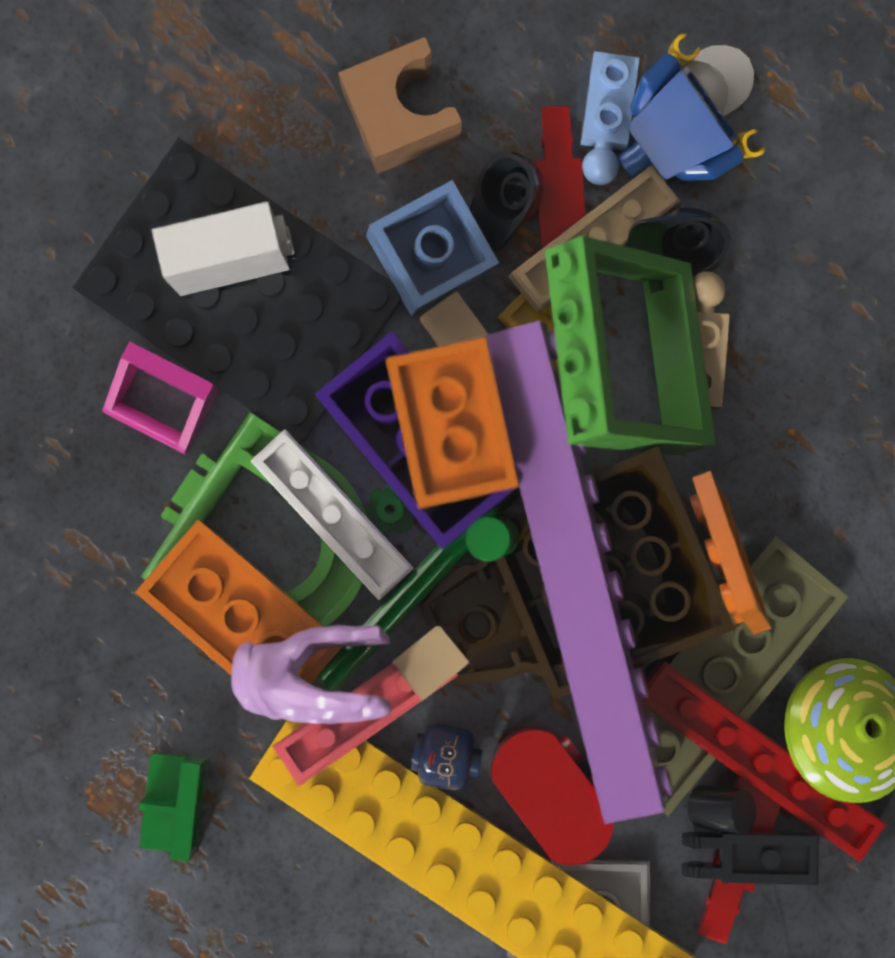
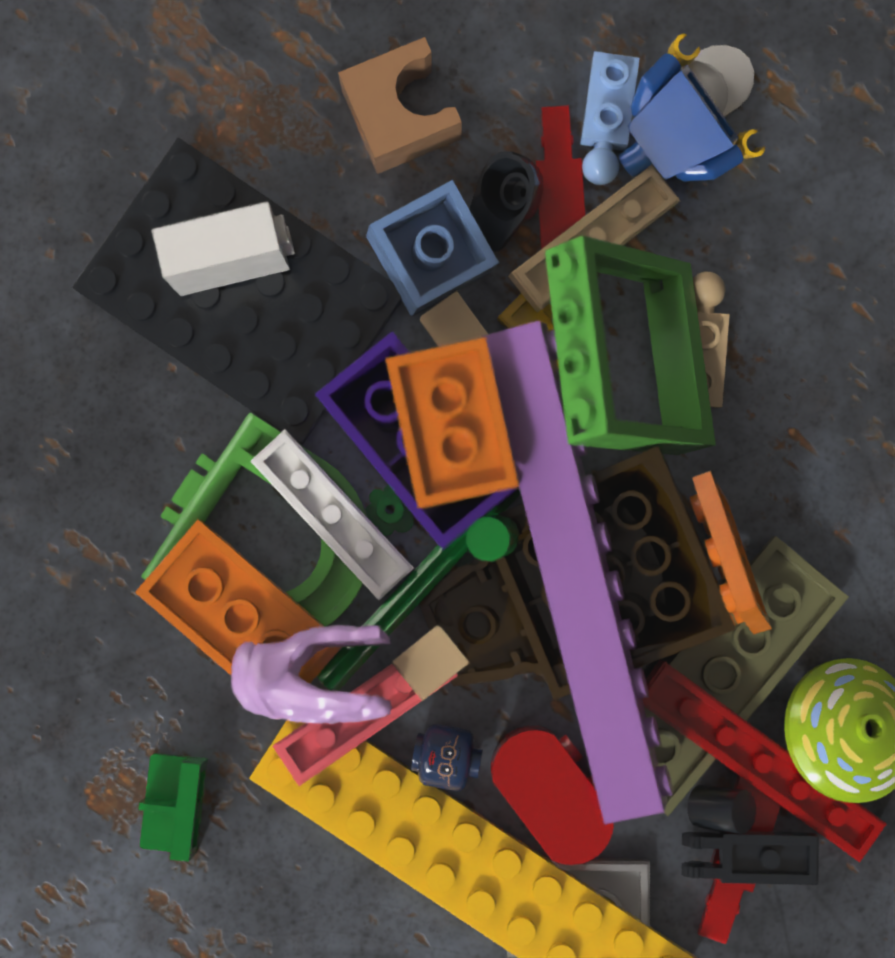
(140, 358): dark pink tile -> none
(666, 234): black cap -> none

